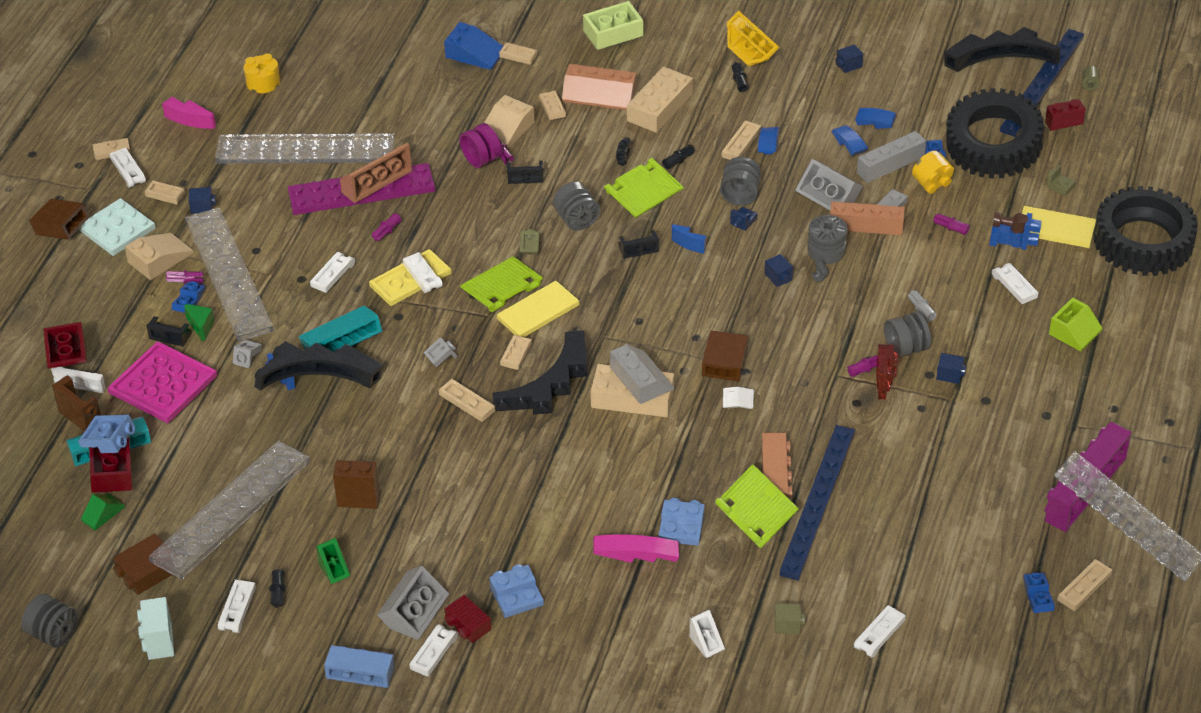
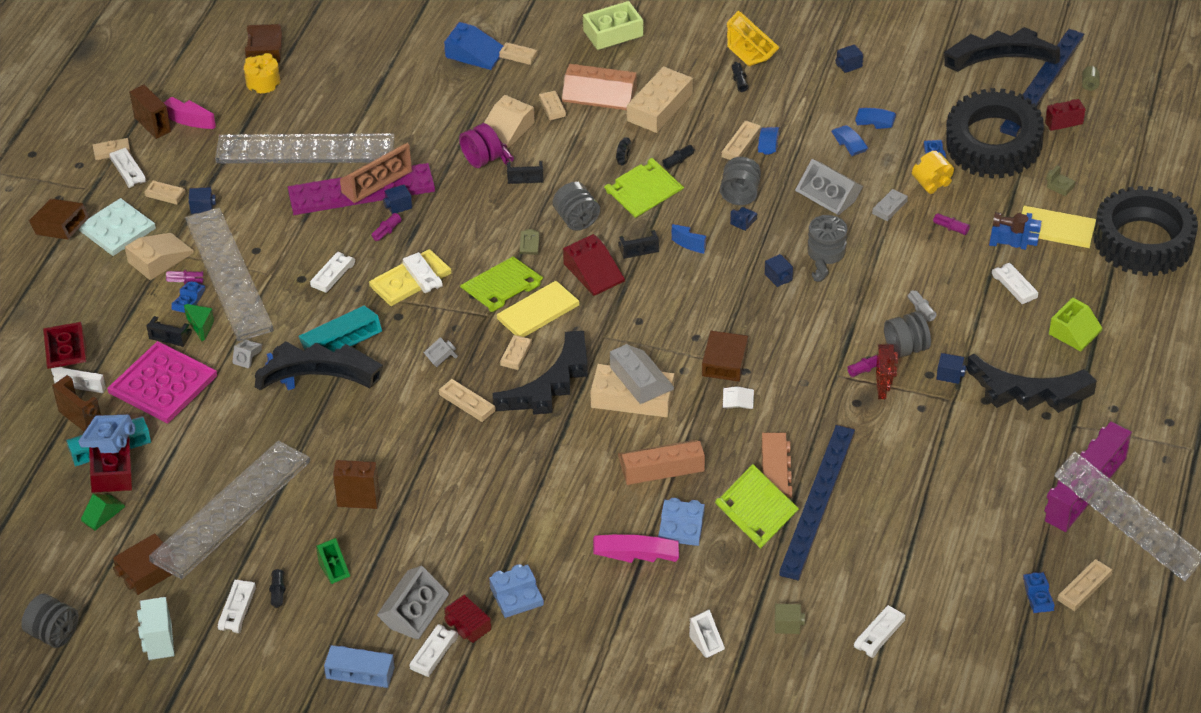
(150, 111): none -> reddish brown brick
(264, 40): none -> reddish brown panel
(397, 199): none -> dark blue brick
(592, 264): none -> dark red slope
(662, 461): none -> nougat slope
(870, 217): nougat brick -> none
(891, 156): light grey brick -> none
(1029, 392): none -> black arch

